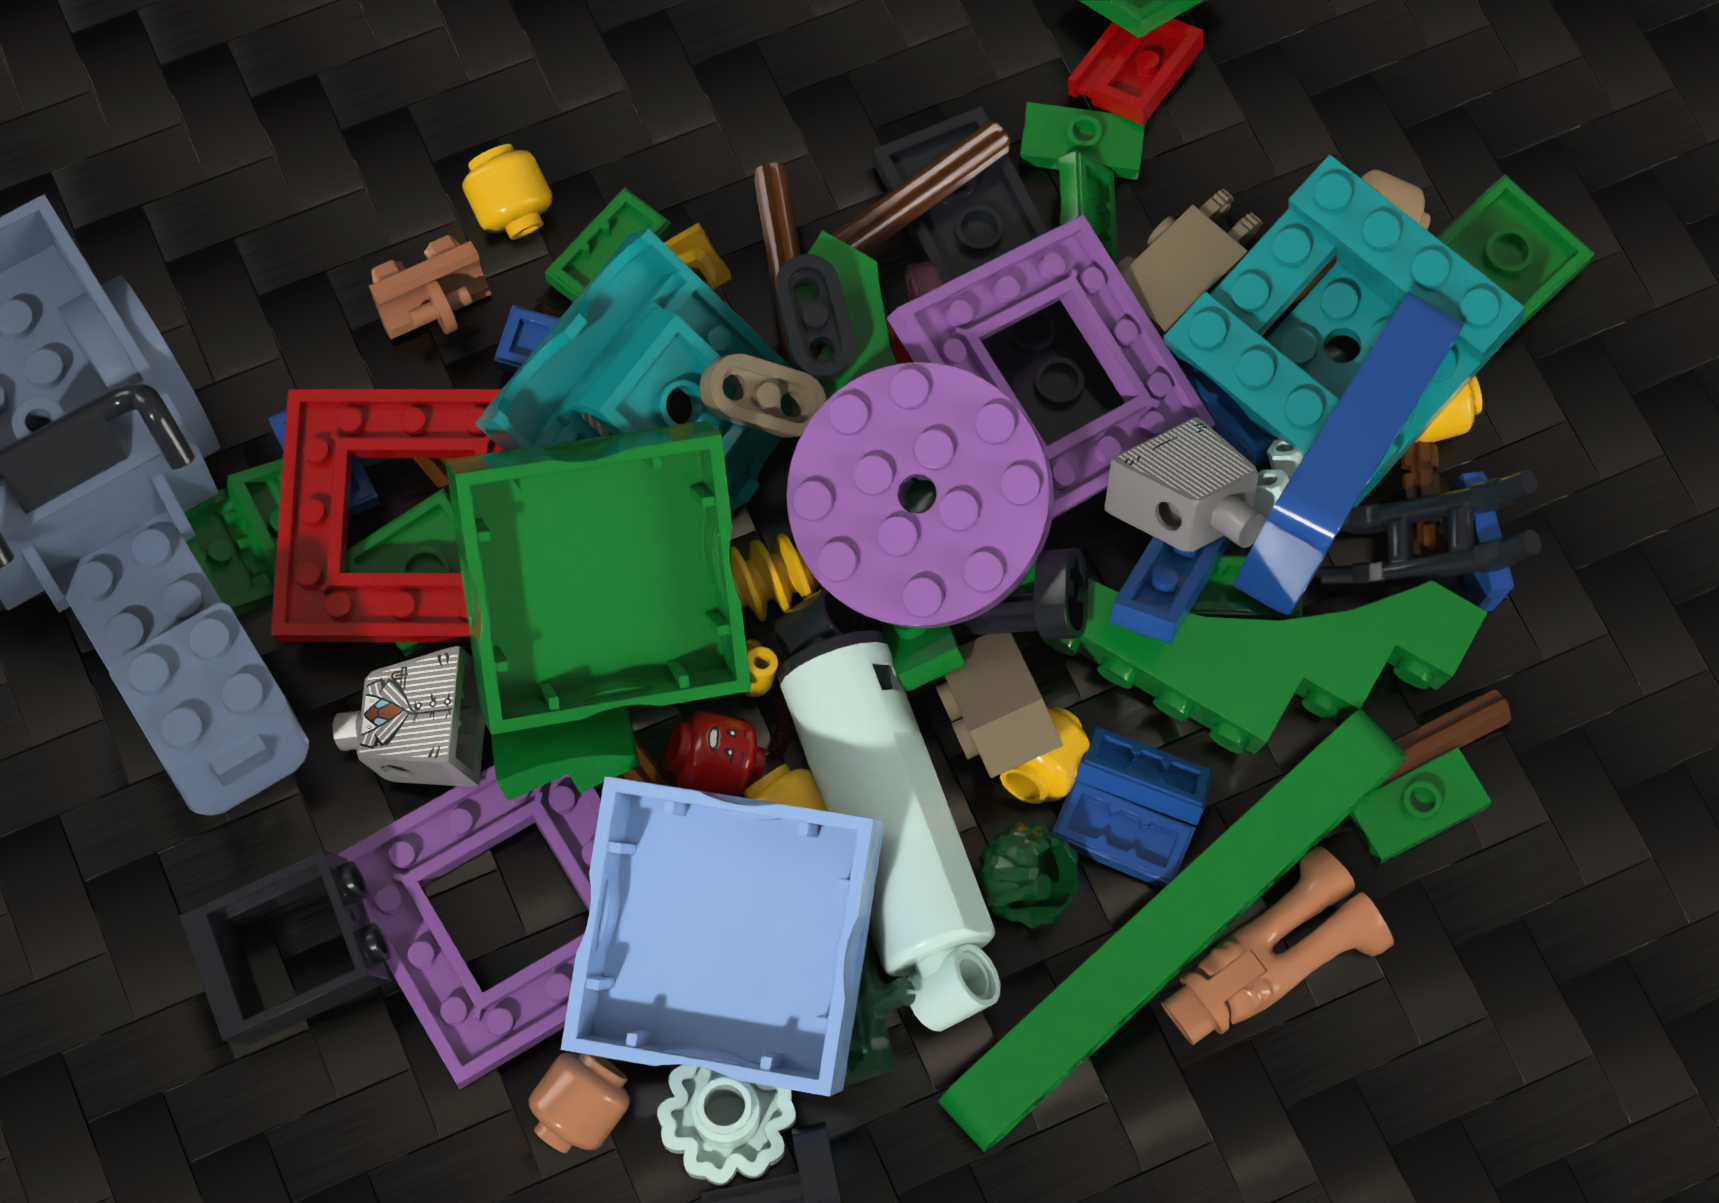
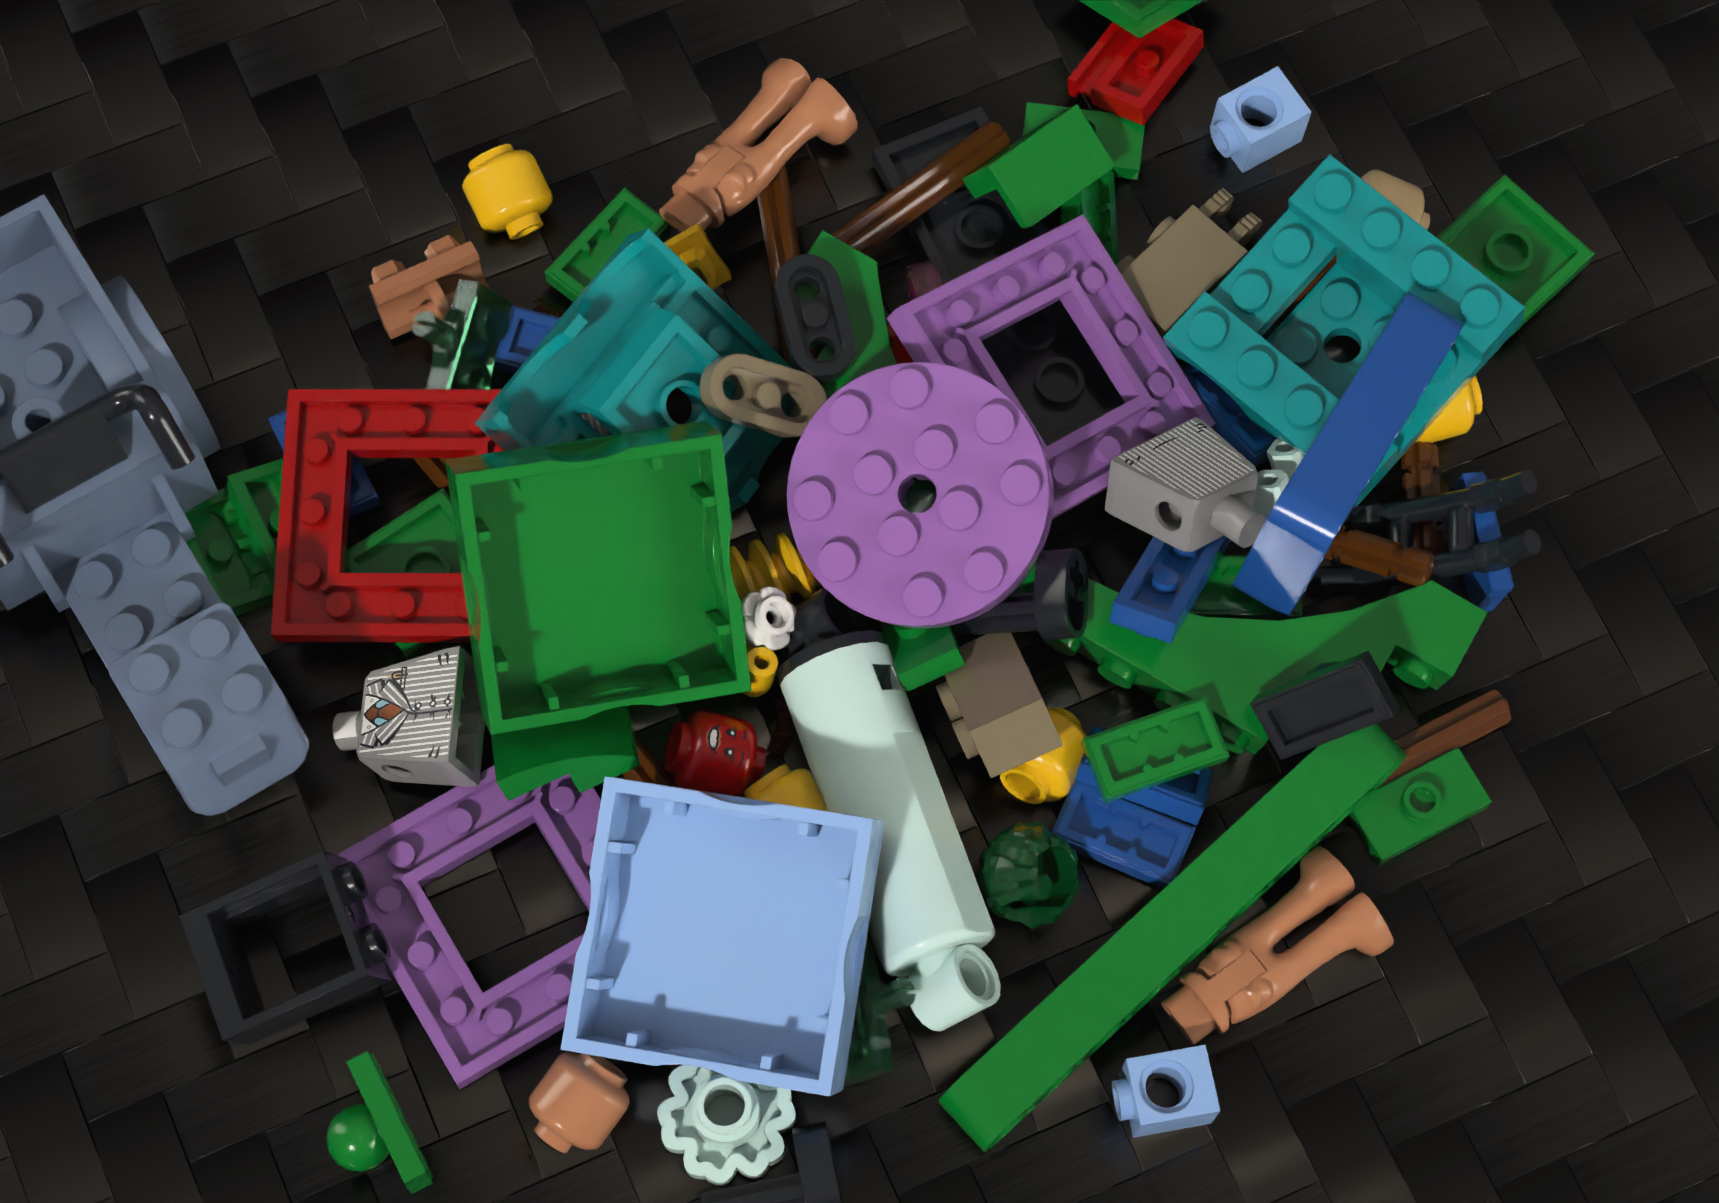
(366, 1134): none -> green tile
(465, 337): none -> clear green plate
(734, 172): none -> nougat piece
(756, 627): none -> white plate
(1043, 167): none -> green panel
(1154, 749): none -> green plate
(1190, 1074): none -> light blue brick
(1269, 100): none -> light blue brick
(1325, 704): none -> black tile
(1382, 556): none -> reddish brown axle

